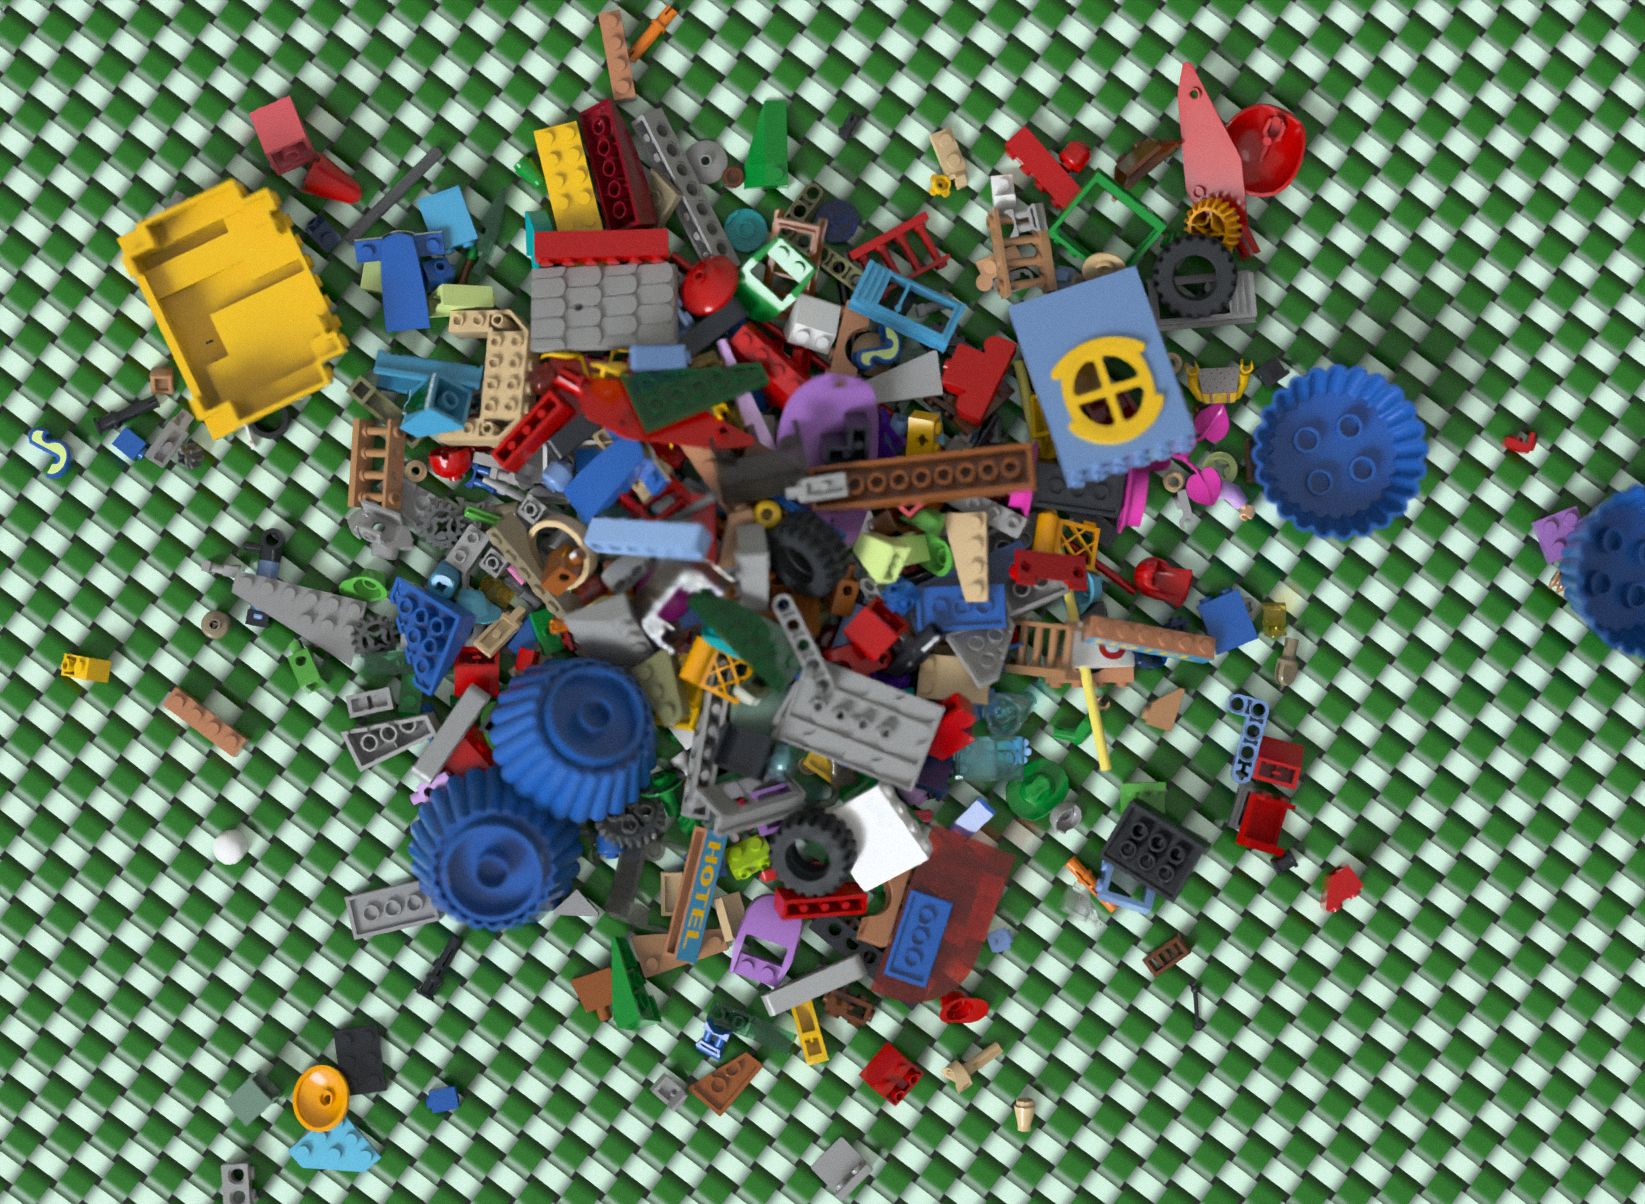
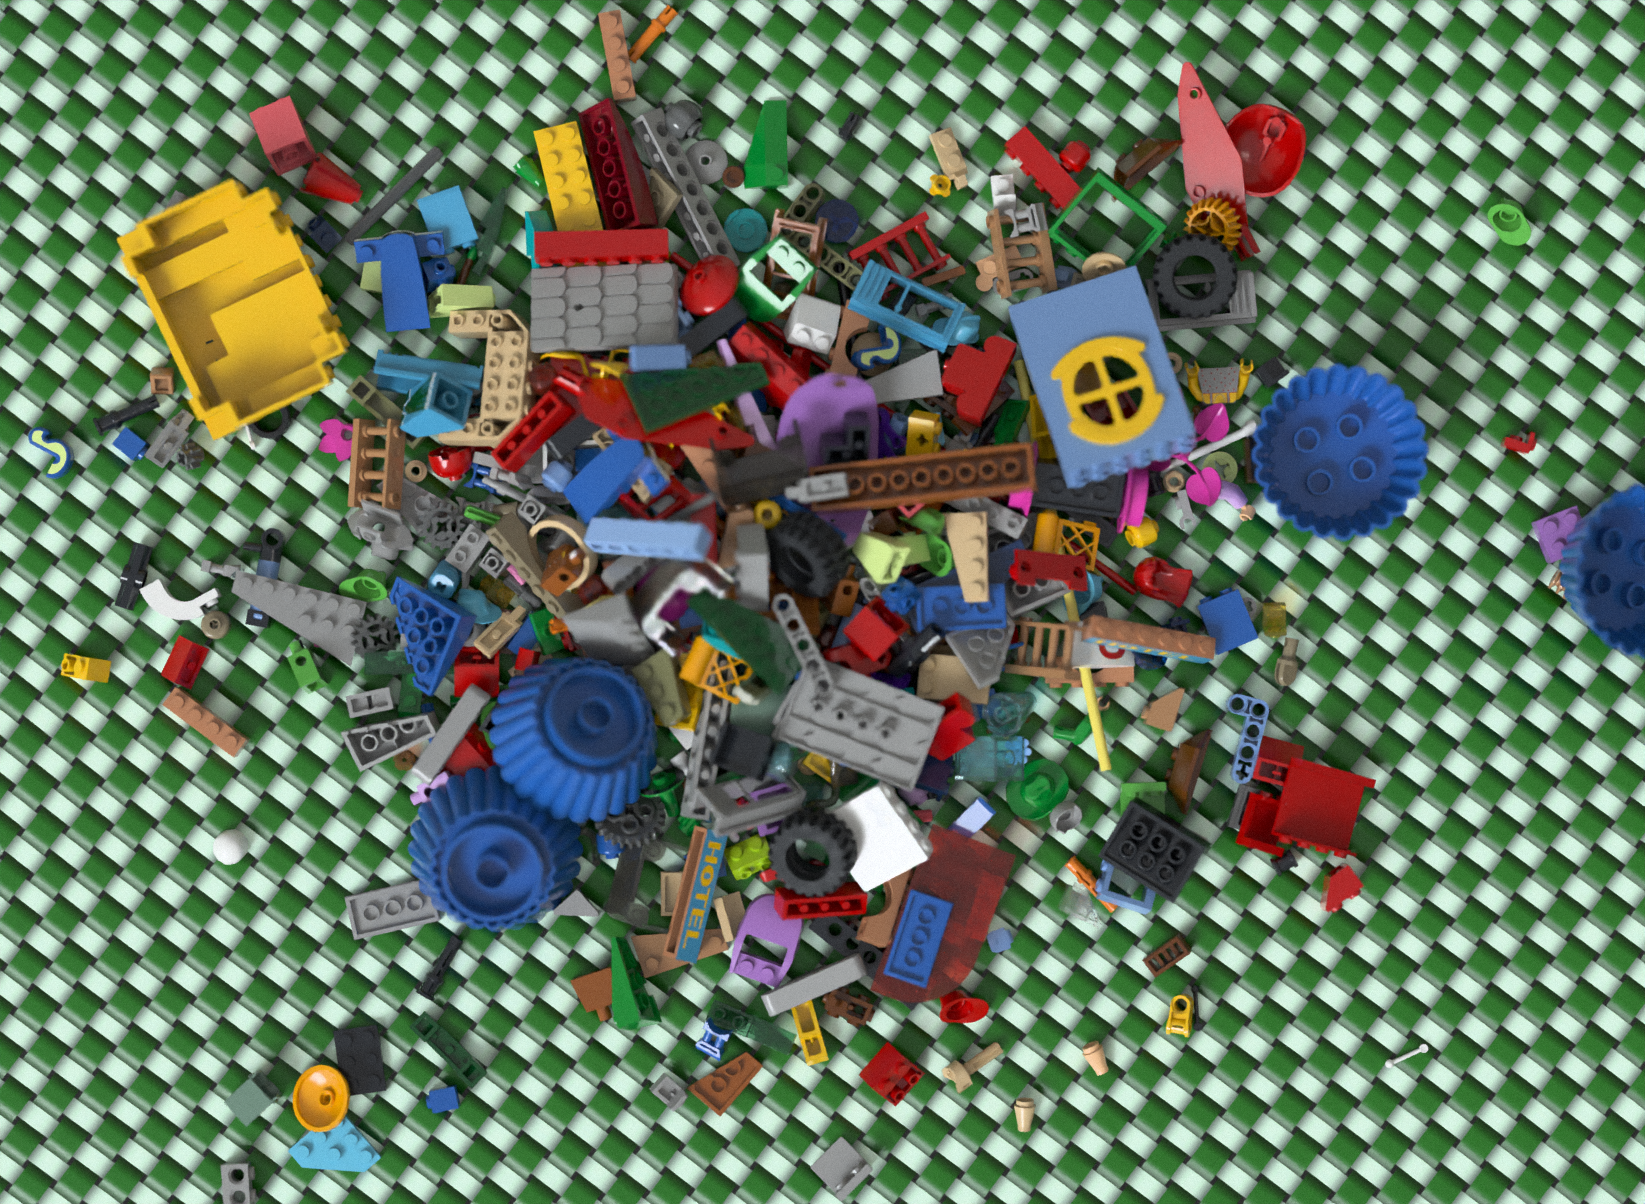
(134, 576): none -> black piece
(164, 603): none -> white arch
(184, 662): none -> red panel
(335, 439): none -> dark pink plate
(399, 764): none -> clear orange plate
(449, 1049): none -> dark green slope
(683, 119): none -> dark grey plant
(943, 276): none -> dark orange tile
(965, 331): none -> medium azure piece
(1011, 421): none -> green hinge
(1095, 1056): none -> light nougat cone
(1143, 535): none -> yellow head
(1155, 485): none -> black bush
(1180, 1017): none -> yellow piece
(1186, 768): none -> reddish brown wedge
(1246, 431): none -> white piece
(1319, 807): none -> red panel
(1422, 1048): none -> white hinge
(1509, 222): none -> bright green piece

